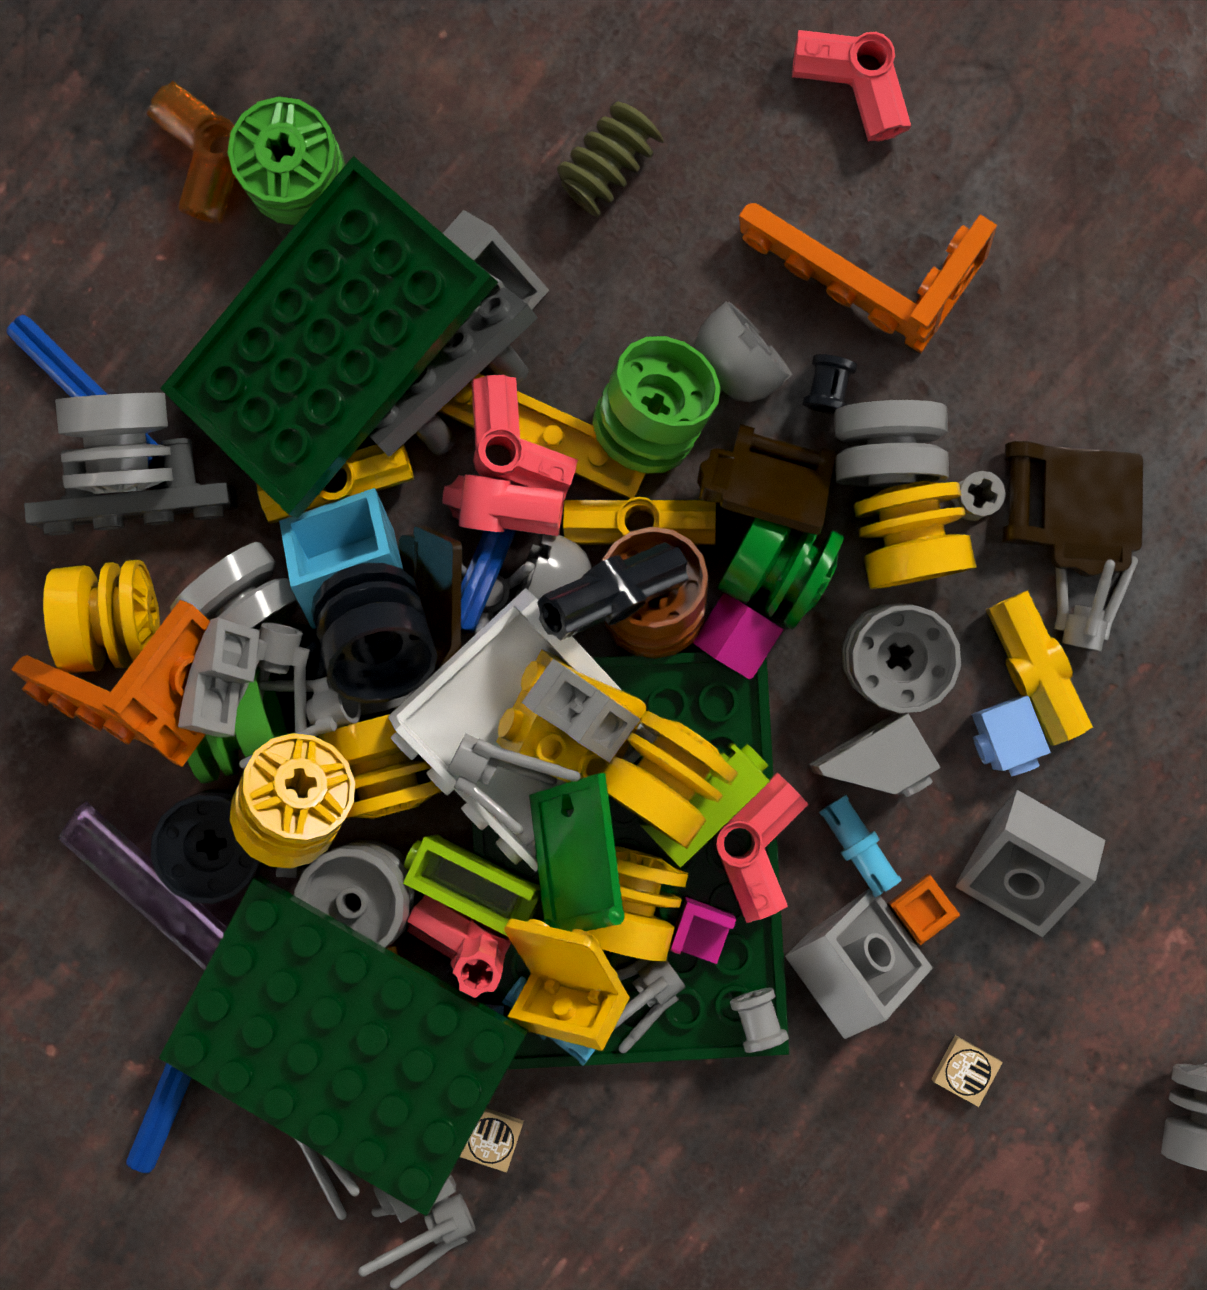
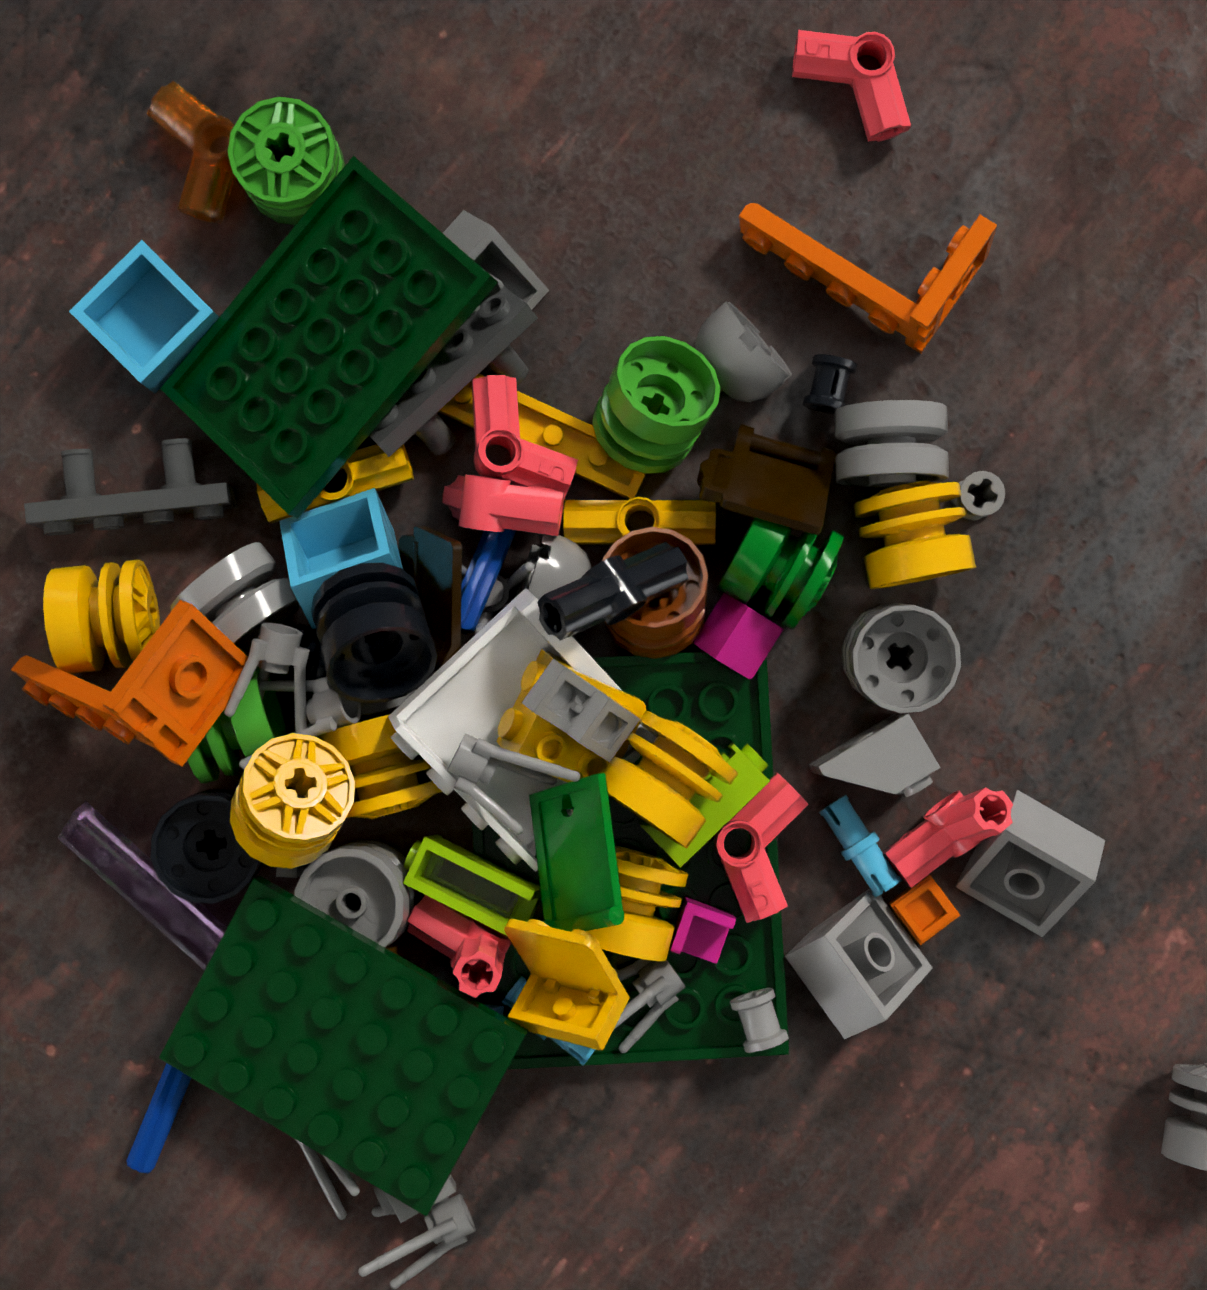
(56, 362): blue axle -> none
(114, 440): light grey wheel -> none
(145, 316): none -> medium azure piece
(219, 667): light grey slope -> none
(493, 1140): tan tile -> none
(606, 155): olive piece -> none
(948, 831): none -> coral piece
(966, 1071): tan tile -> none
(1010, 736): light blue brick -> none
(1039, 668): yellow piece -> none
(1087, 505): dark brown piece -> none
(1088, 625): light grey plant -> none

